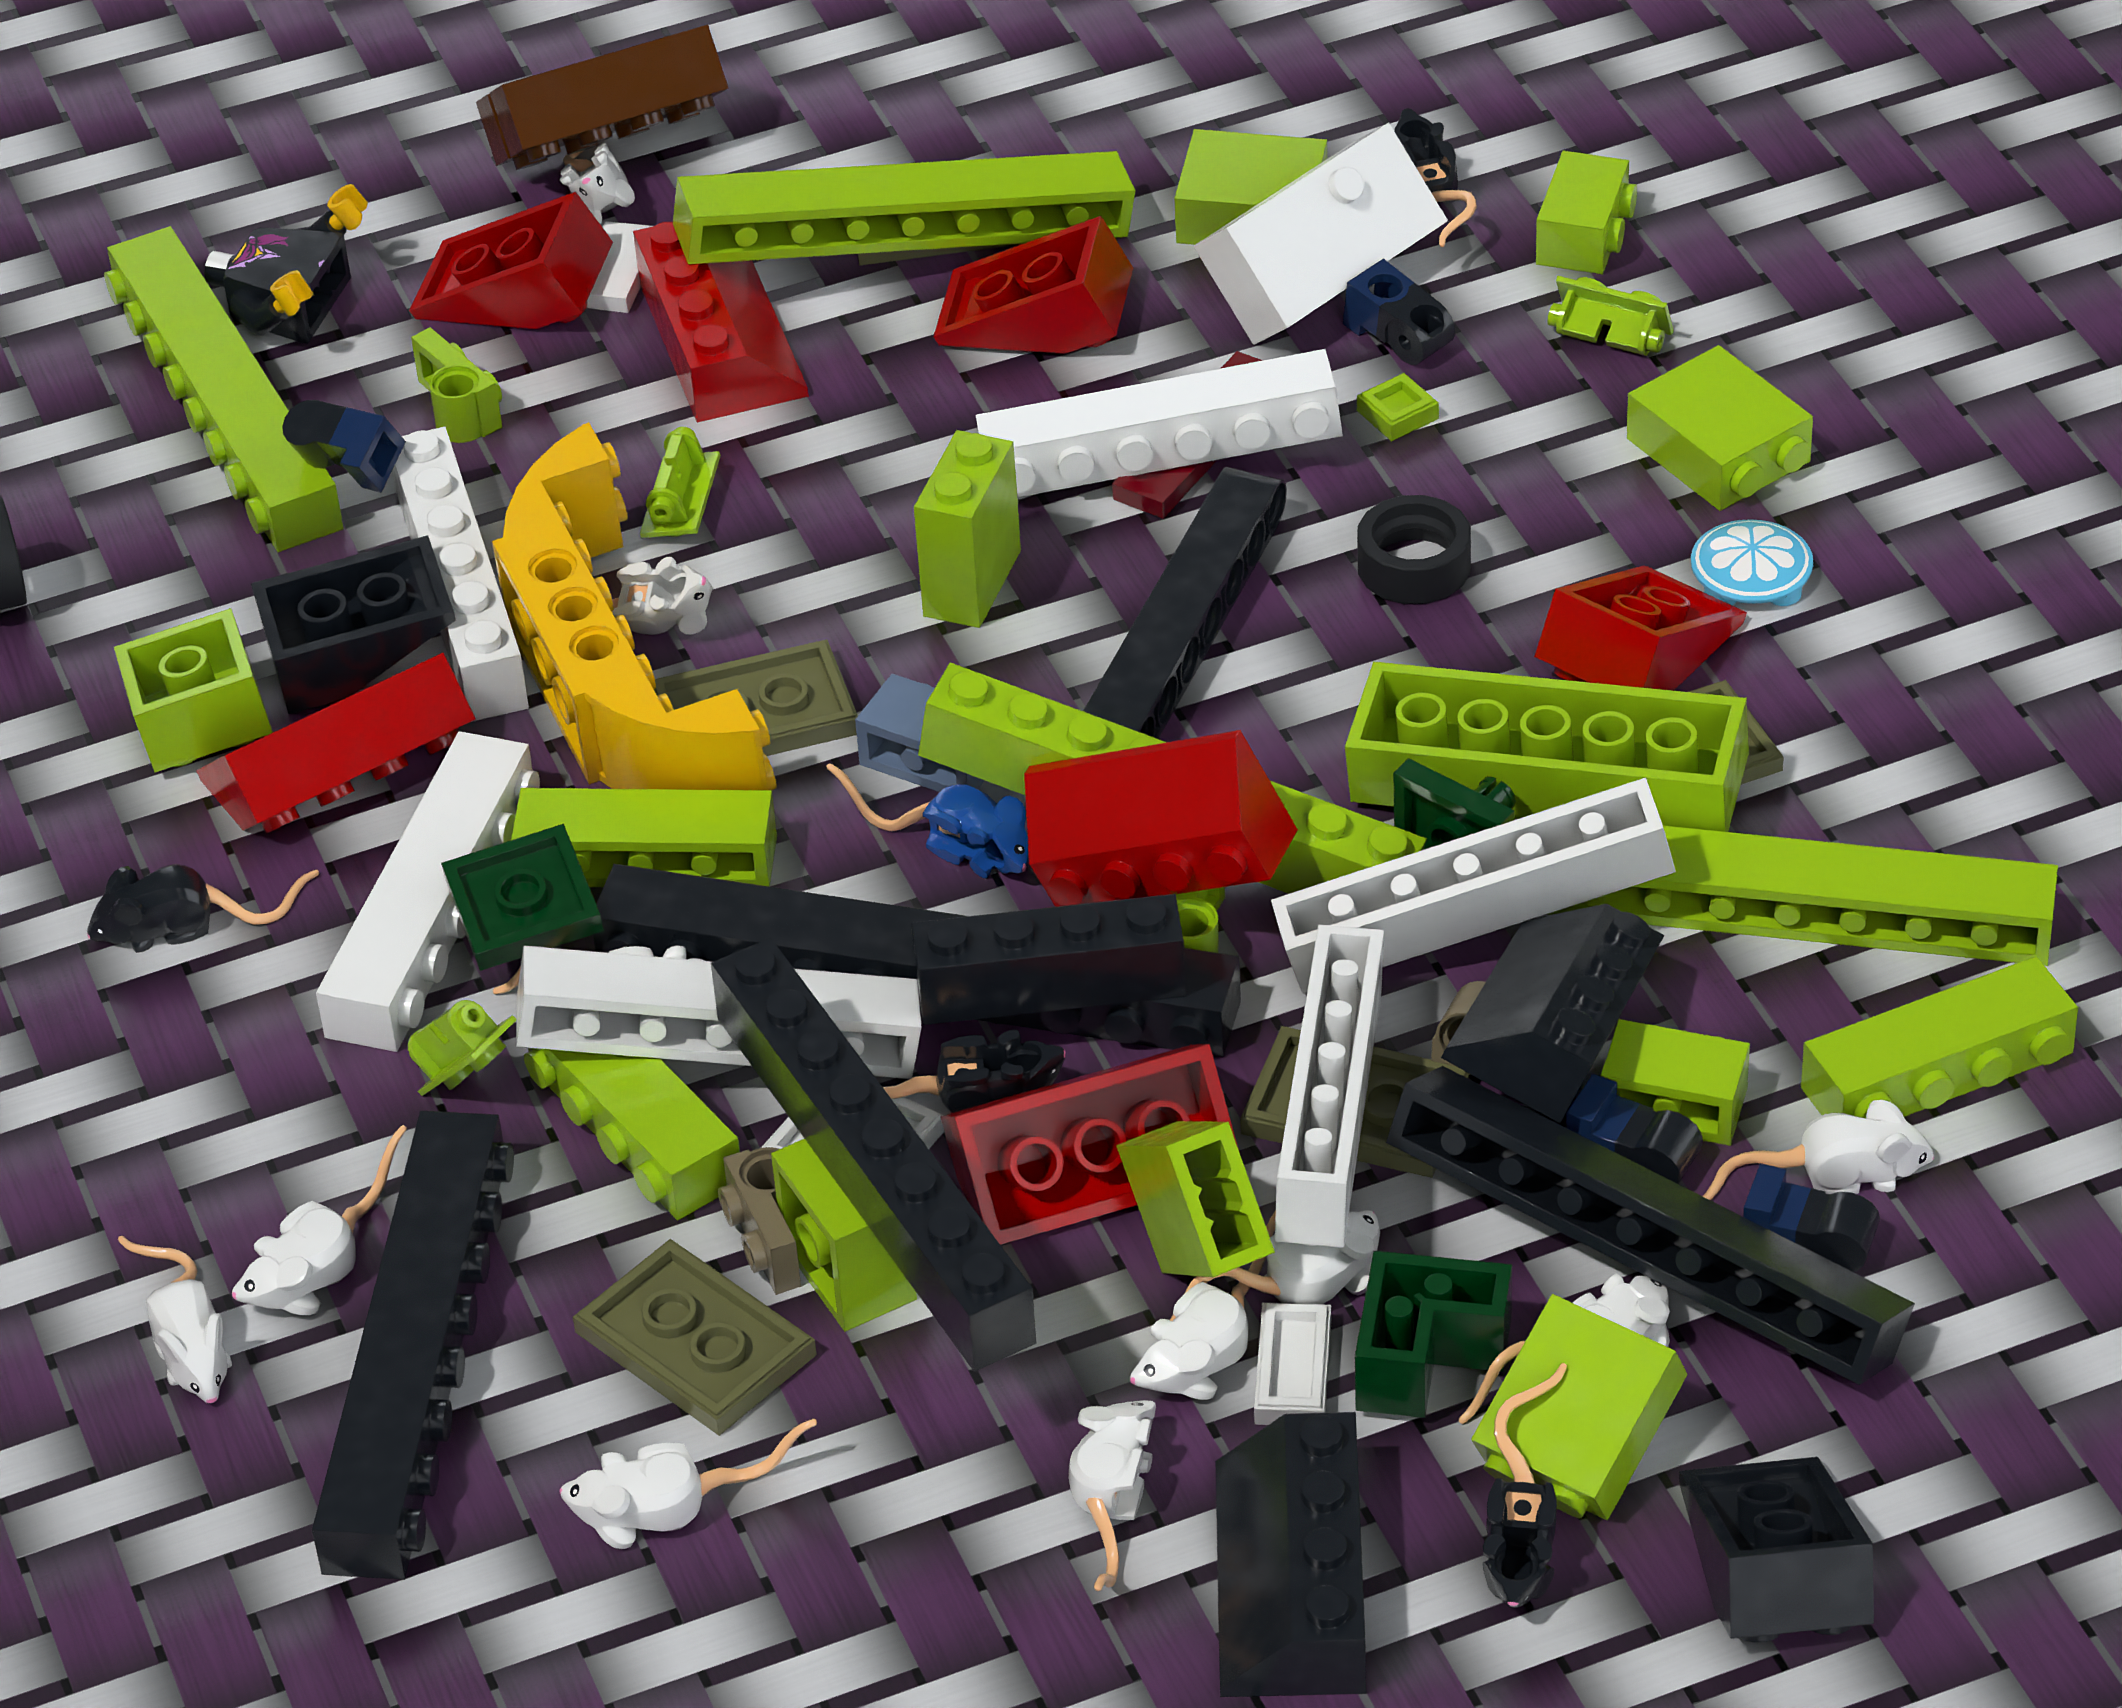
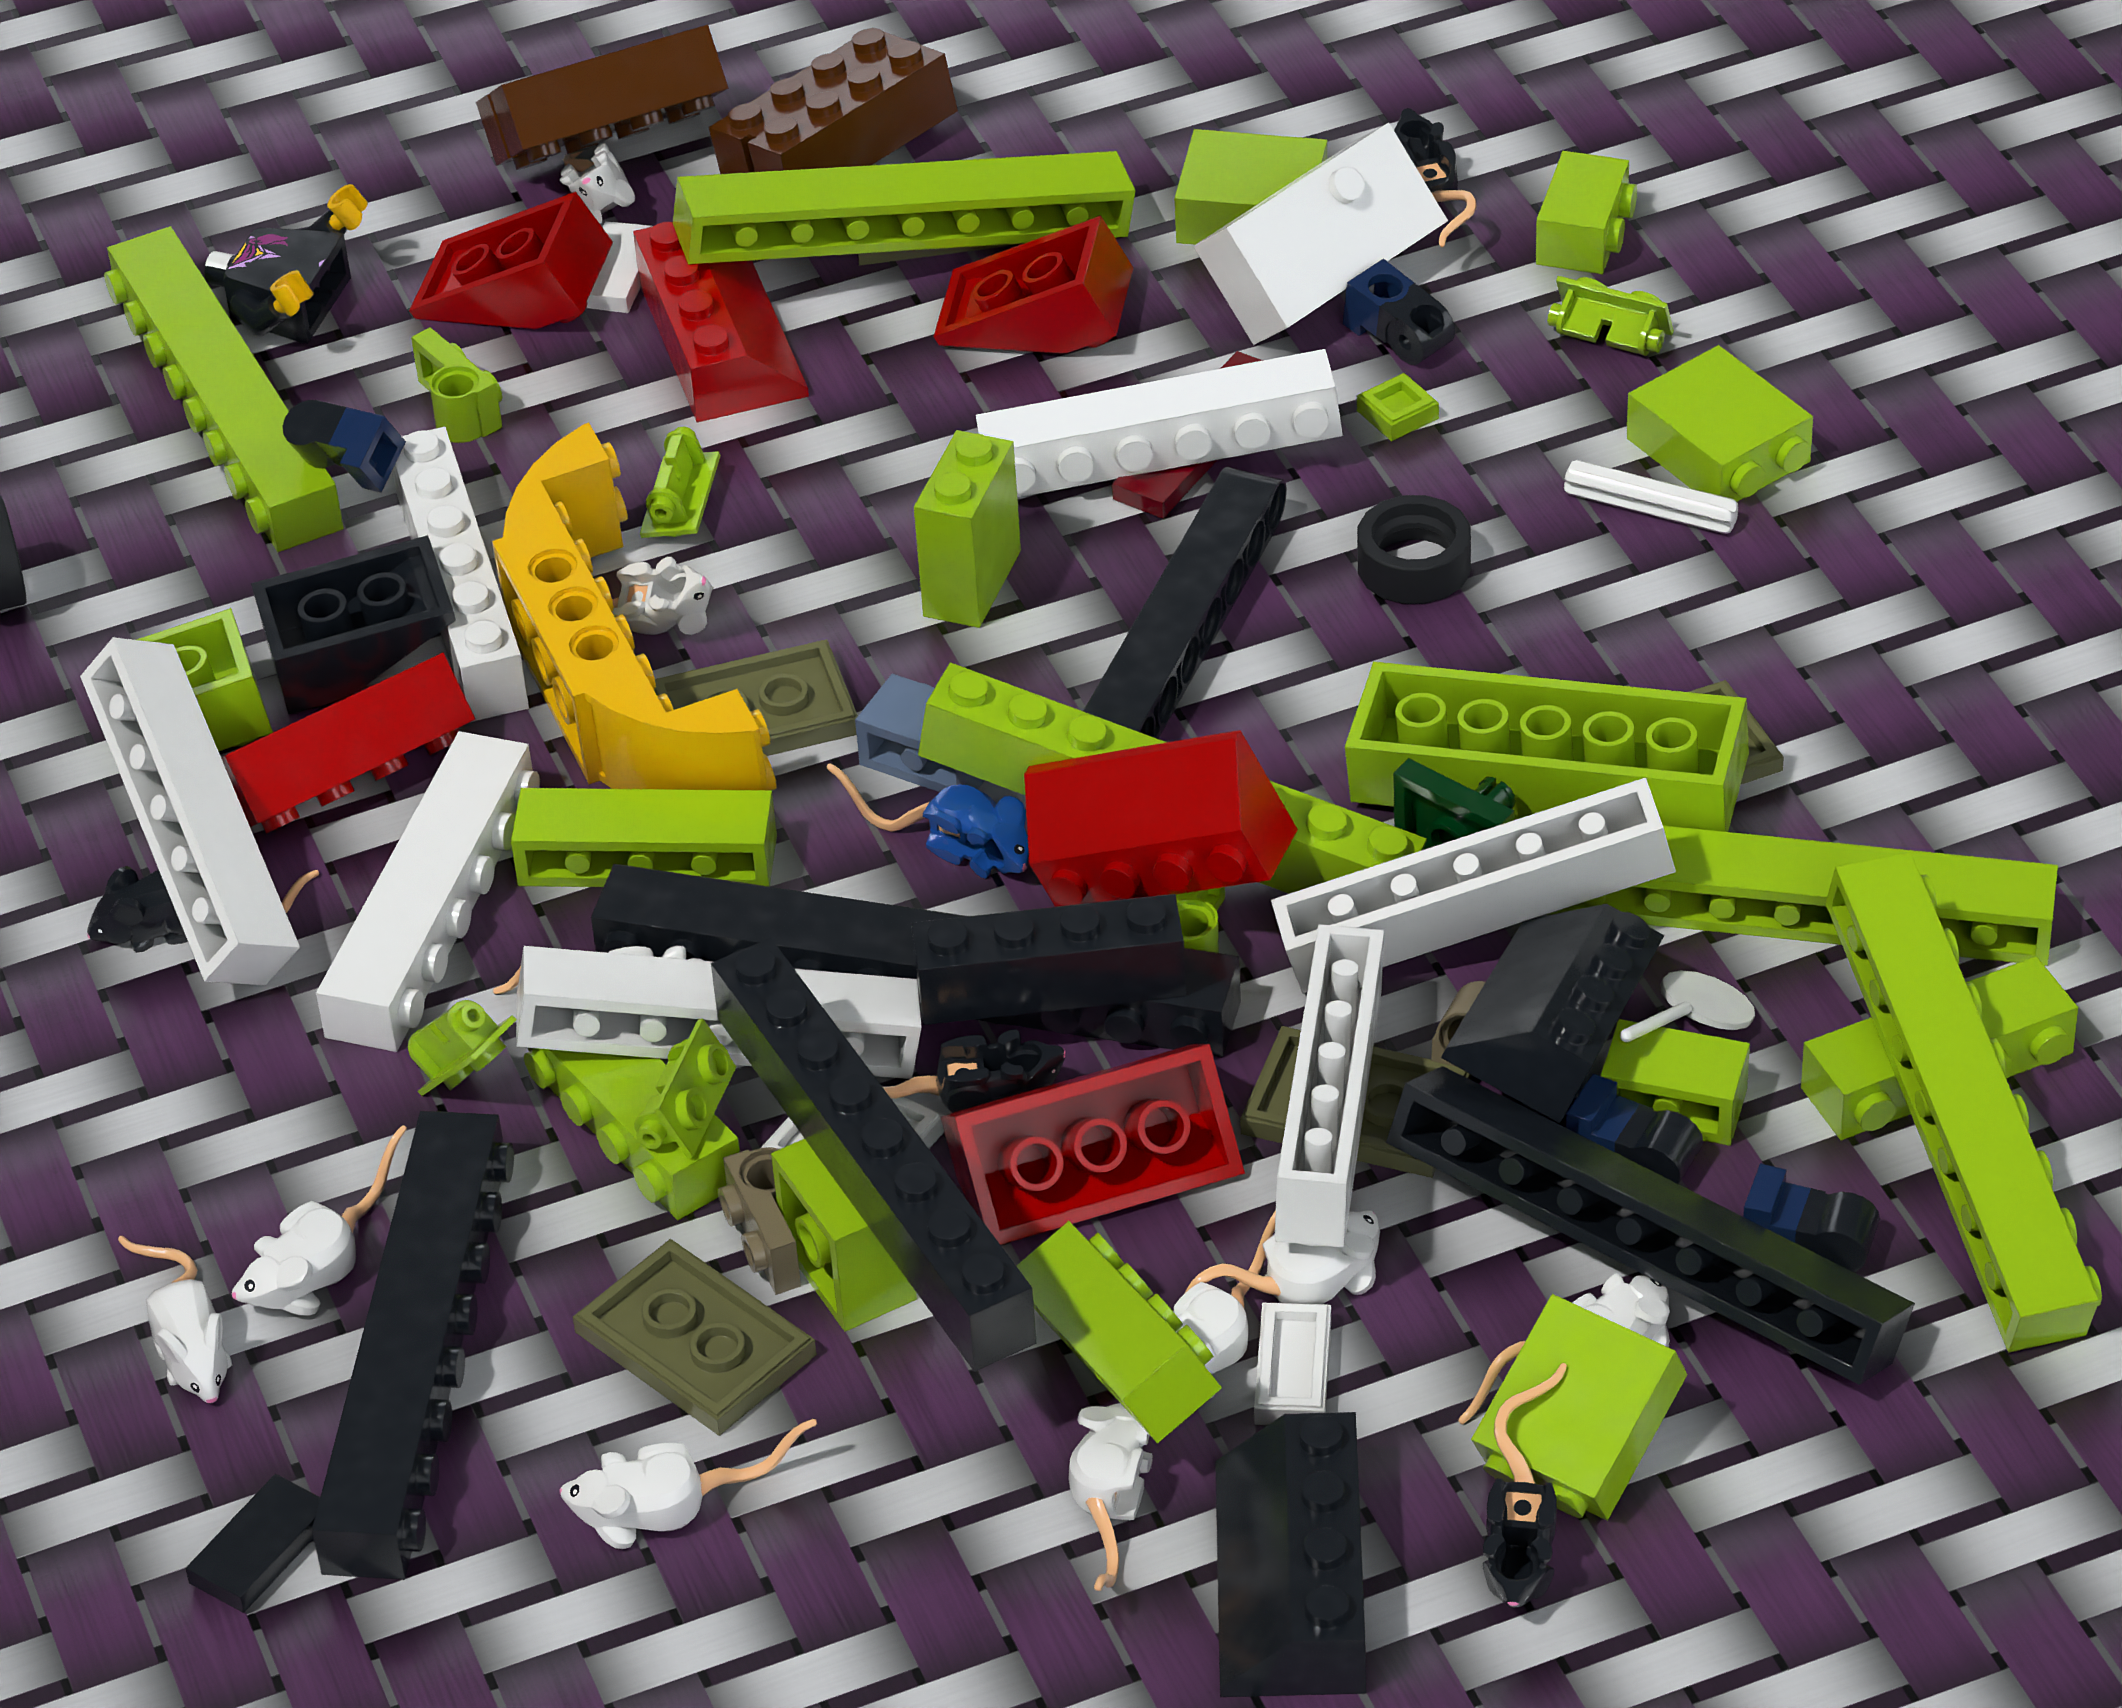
(189, 812): none -> white brick
(256, 1544): none -> black tile
(522, 896): dark green tile -> none
(688, 1091): none -> lime hinge
(839, 109): none -> reddish brown piece
(1118, 1331): none -> lime brick
(1195, 1198): lime brick -> none
(1423, 1316): dark green brick -> none
(1634, 629): red slope -> none
(1651, 497): none -> white axle
(1700, 999): none -> white piece
(1752, 563): dish -> none
(1779, 1549): black slope -> none
(1846, 1151): white animal -> none
(1963, 1103): none -> lime brick

